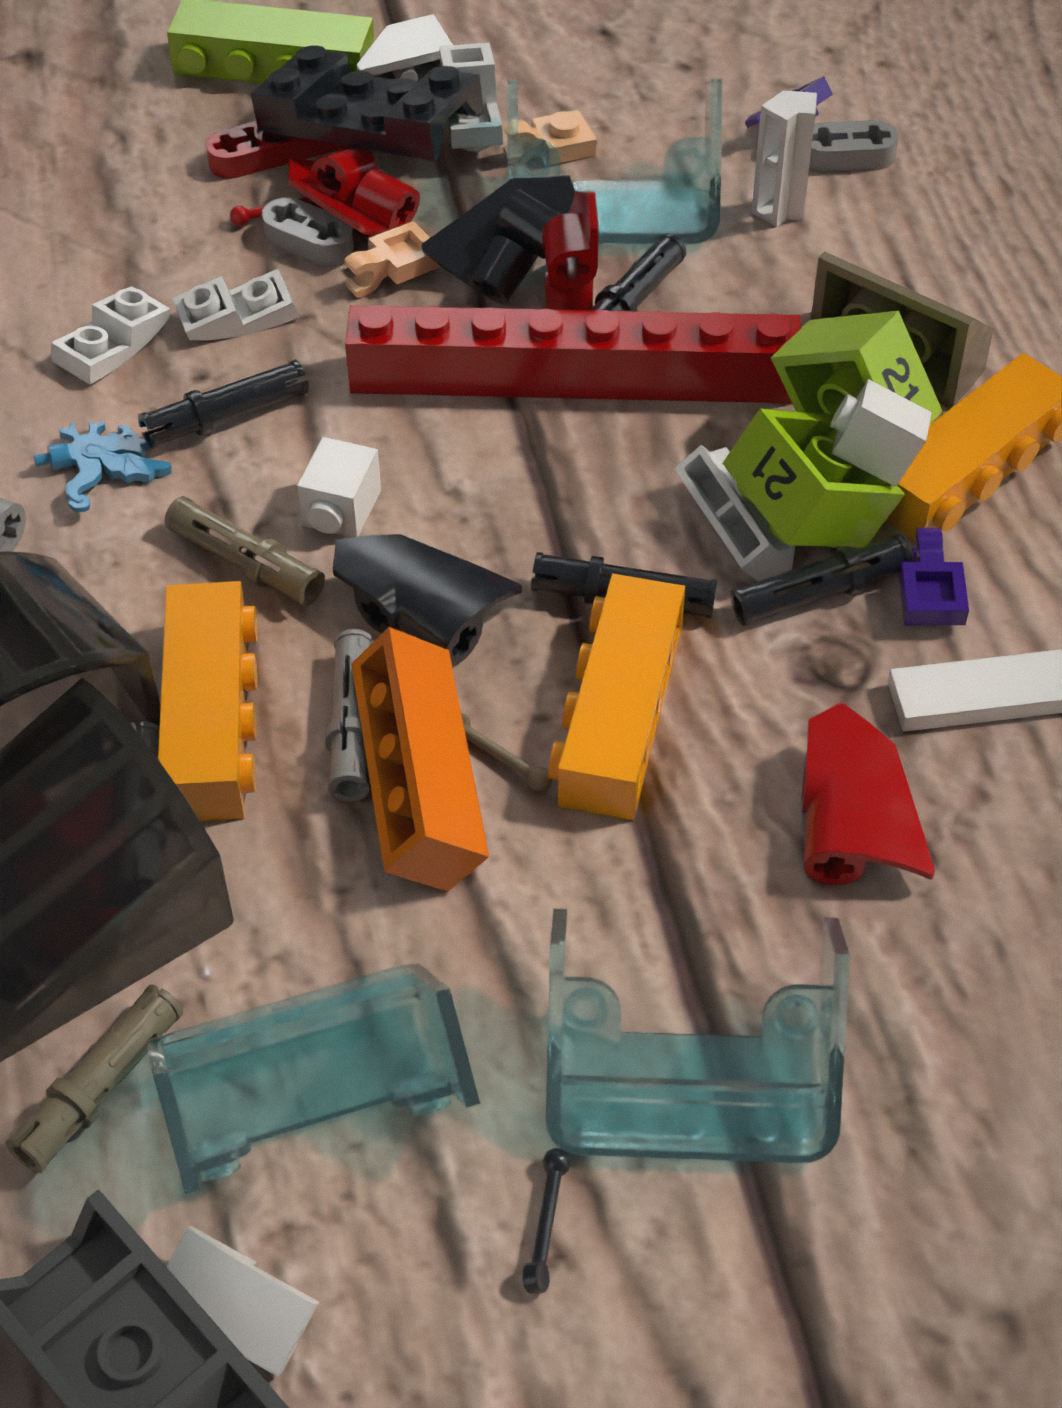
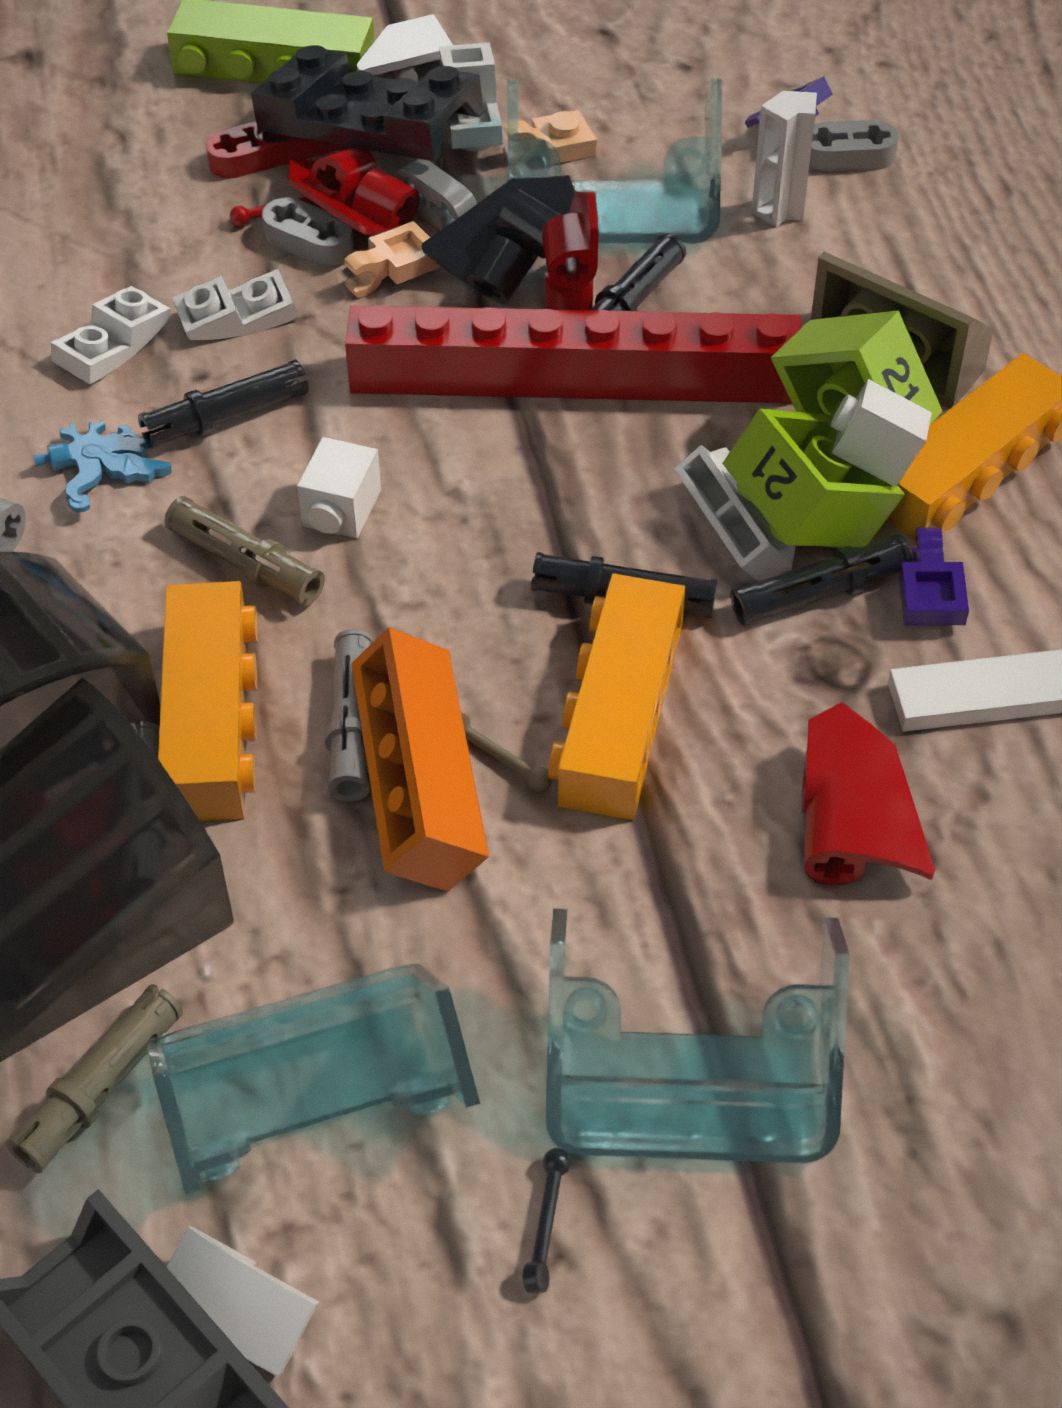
(420, 590): black panel -> none
(441, 195): none -> light grey beam

